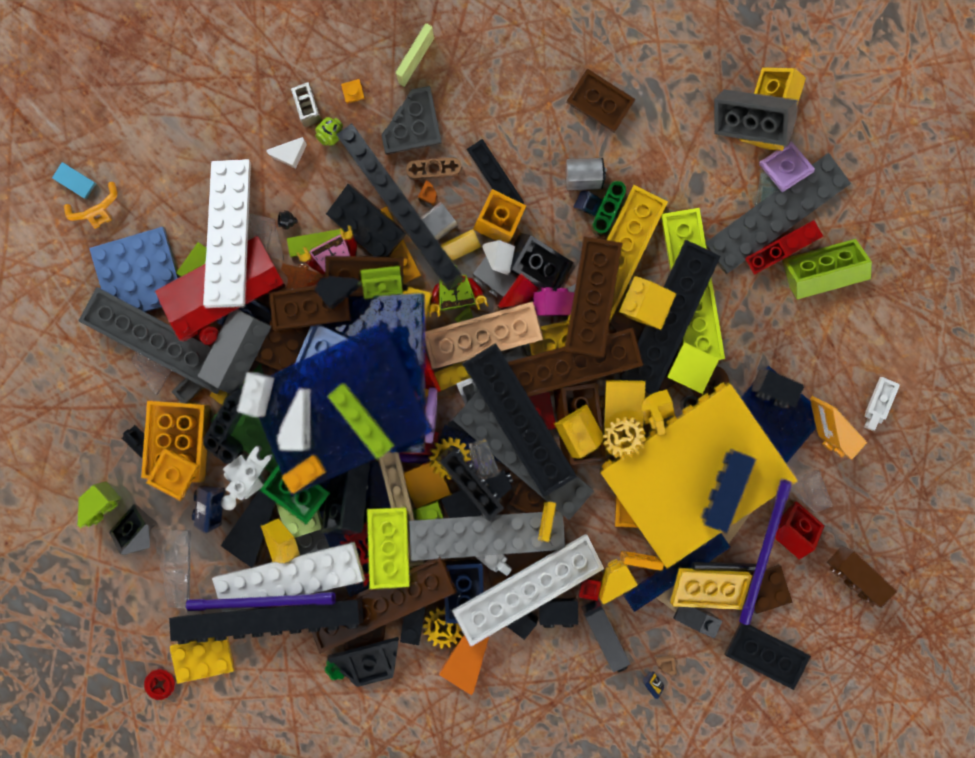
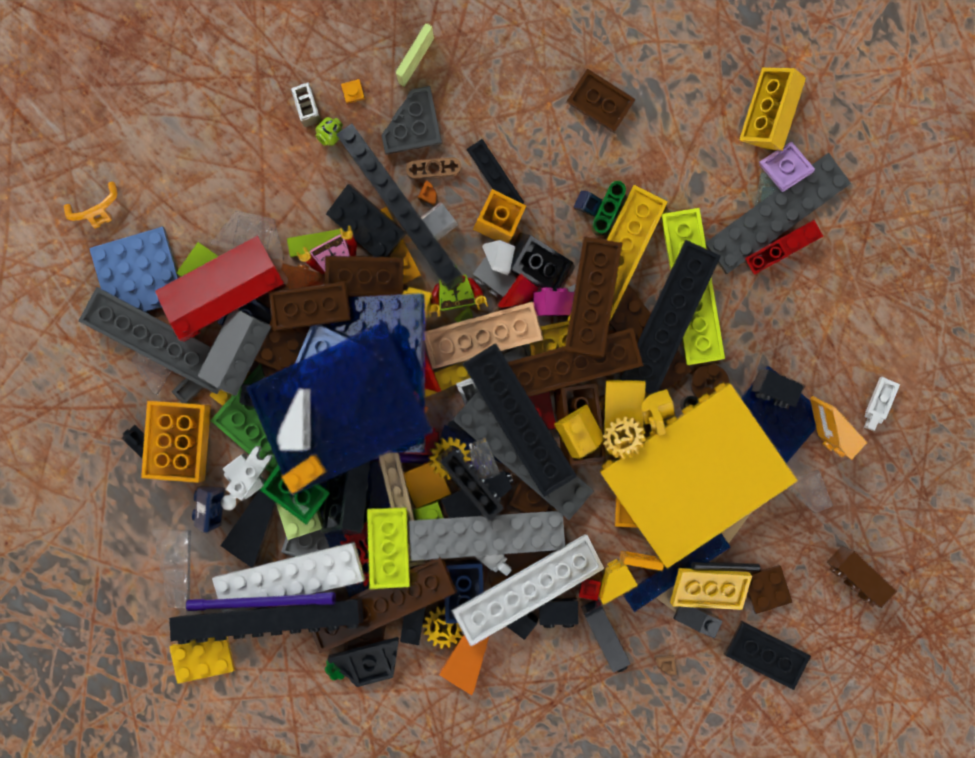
(74, 180): medium azure tile -> none
(95, 503): lime slope -> none
(132, 531): black slope -> none
(159, 693): red gear -> none
(172, 474): light orange tile -> none
(208, 334): red plate -> none
(219, 438): black beam -> none
(227, 234): white plate -> none
(255, 394): white brick -> none
(280, 542): yellow slope -> none
(286, 220): black plate -> none
(289, 153): white slope -> none
(336, 289): black slope -> none
(361, 421): lime plate -> none
(381, 281): lime plate -> none
(431, 412): lavender tile -> none
(461, 245): yellow tile -> none
(546, 521): yellow tile -> none
(585, 174): flat silver piece -> none
(647, 302): yellow slope -> none
(654, 684): slope -> none
(692, 368): neon yellow tile -> none
(728, 490): dark blue brick -> none
(755, 117): dark grey slope -> none
(781, 497): dark purple piece -> none
(799, 531): red slope -> none
(827, 268): lime slope -> none

